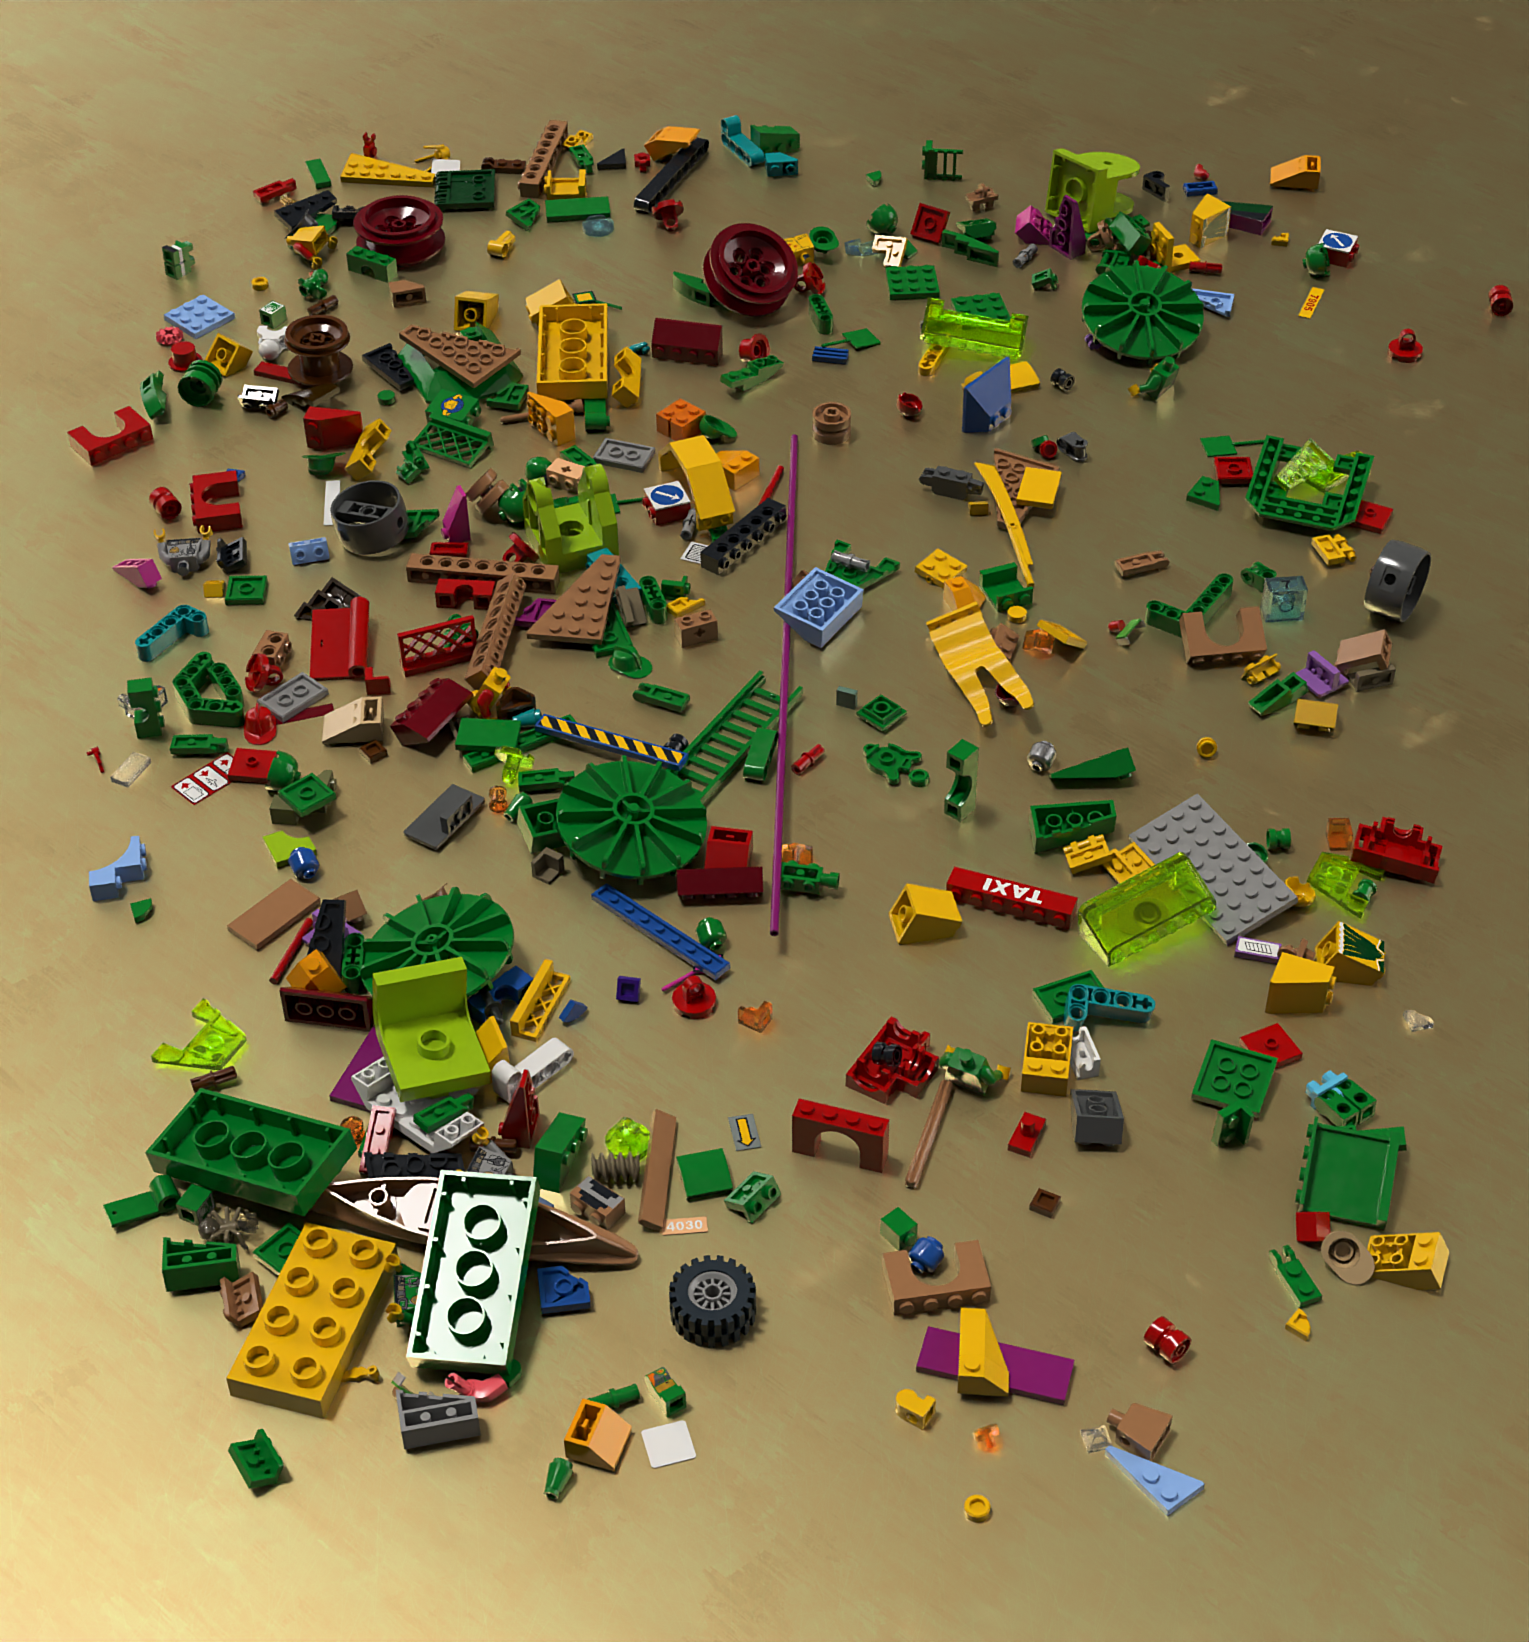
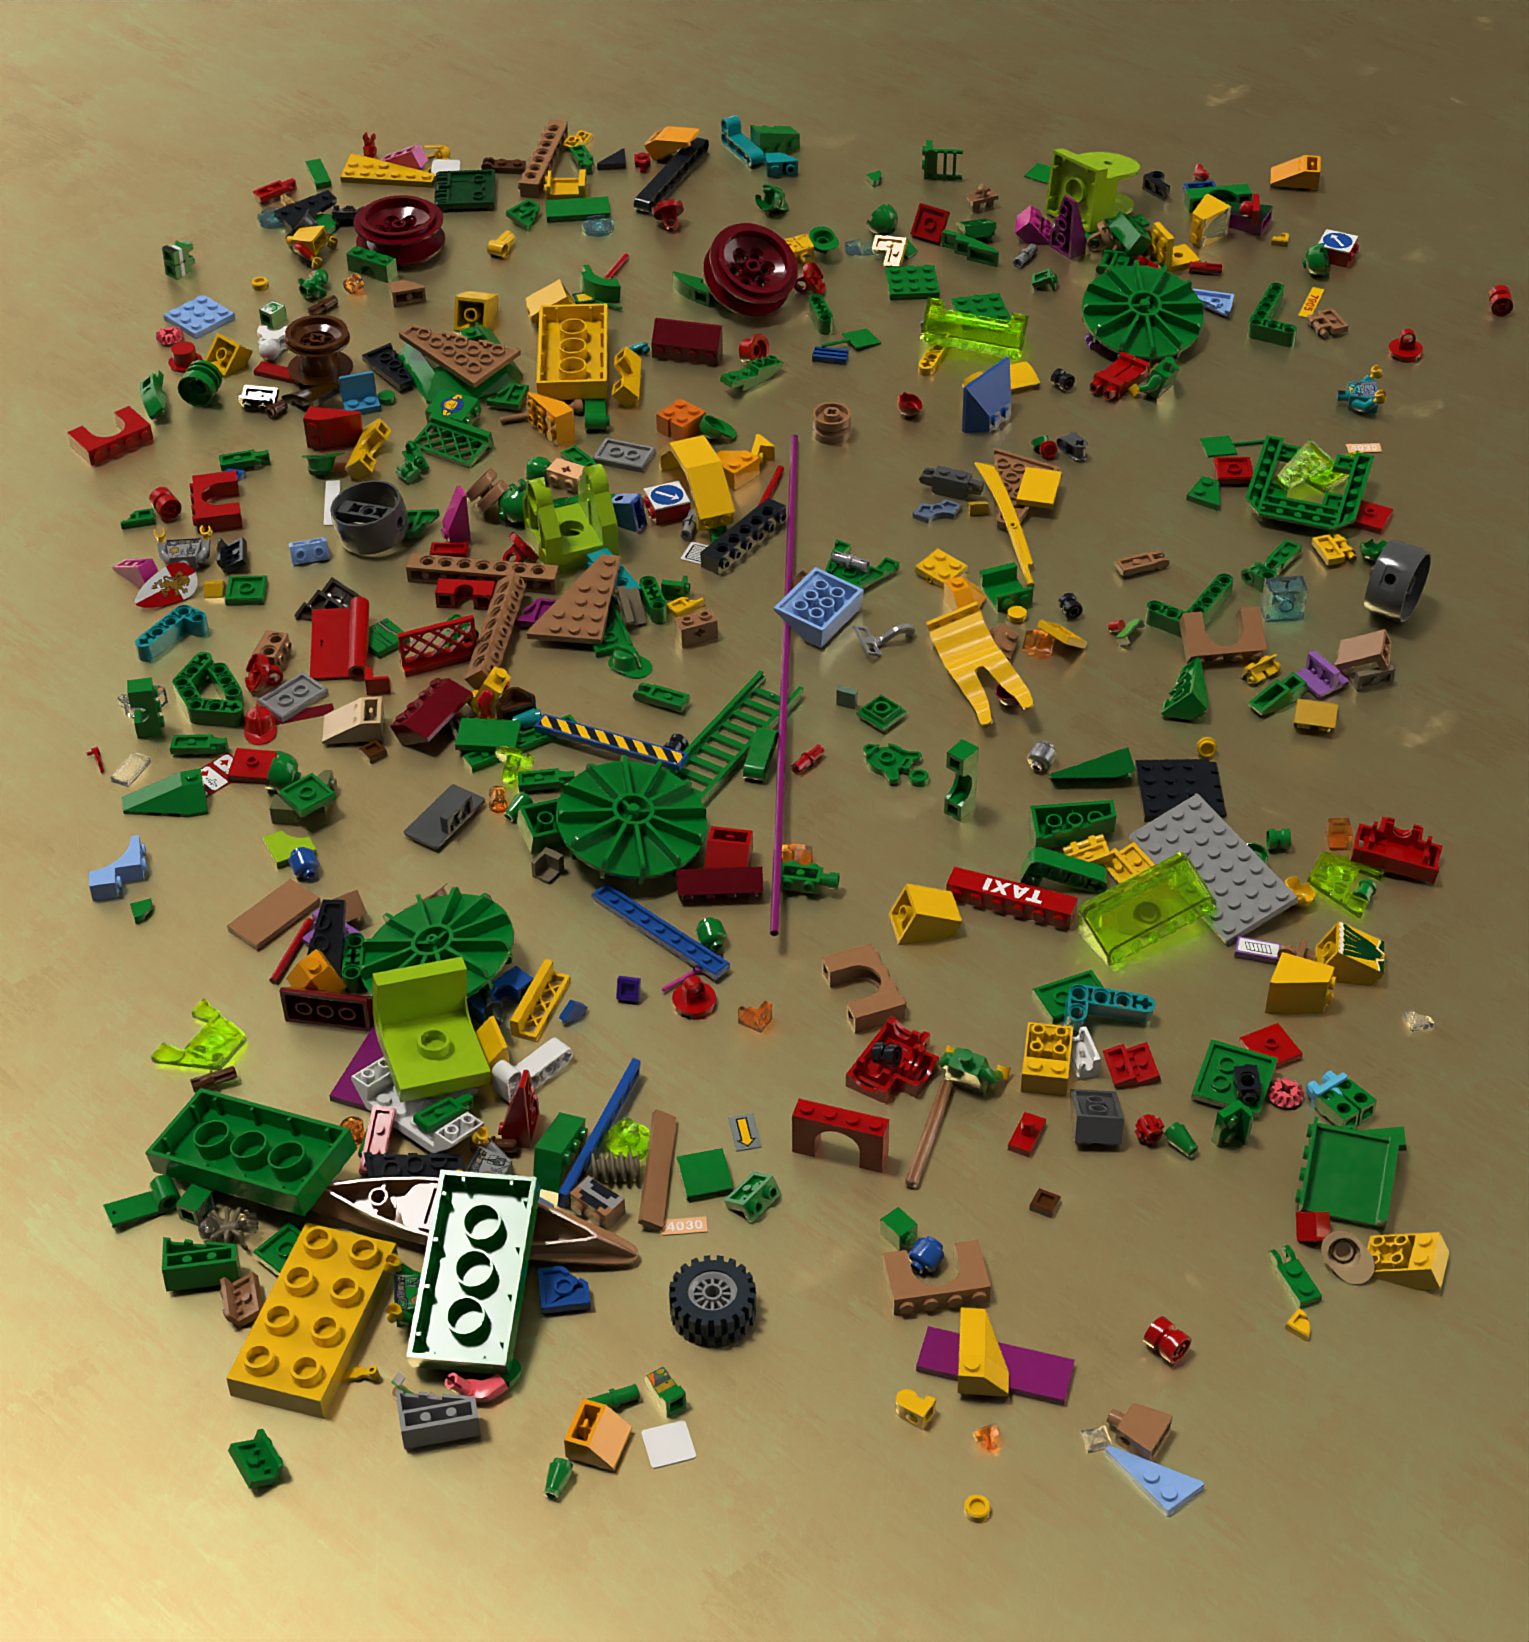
(139, 518): none -> green tile
(167, 586): none -> shield
(176, 794): none -> green wedge
(243, 459): none -> green hinge
(268, 220): none -> clear light blue tile
(353, 283): none -> clear orange wheel
(359, 393): none -> dark azure bracket
(384, 637): none -> green tile
(410, 157): none -> dark pink slope
(599, 287): none -> green arch
(599, 1132): none -> blue tile
(617, 266): none -> red bar
(629, 511): none -> torso
(763, 449): none -> yellow slope
(773, 199): none -> green helmet
(865, 965): none -> medium nougat arch
(906, 629): none -> light grey piece
(930, 512): none -> sand blue tile
(1039, 173): none -> green piece
(1064, 869): none -> green beam
(1070, 606): none -> black wheel
(1120, 376): none -> red hips
(1131, 1066): none -> red slope
(1149, 1128): none -> red gear
(1173, 781): none -> black hinge
(1181, 1139): none -> green cone
(1189, 695): none -> green wedge
(1228, 193): none -> green arch
(1246, 1076): none -> black brick
(1251, 209): none -> red tile
(1261, 325): none -> green beam
(1282, 555): none -> green hinge
(1283, 1099): none -> coral gear
(1330, 322): none -> medium nougat plate
(1363, 394): none -> torso
(1369, 447): none -> light nougat sticker
(1371, 550): none -> green hair

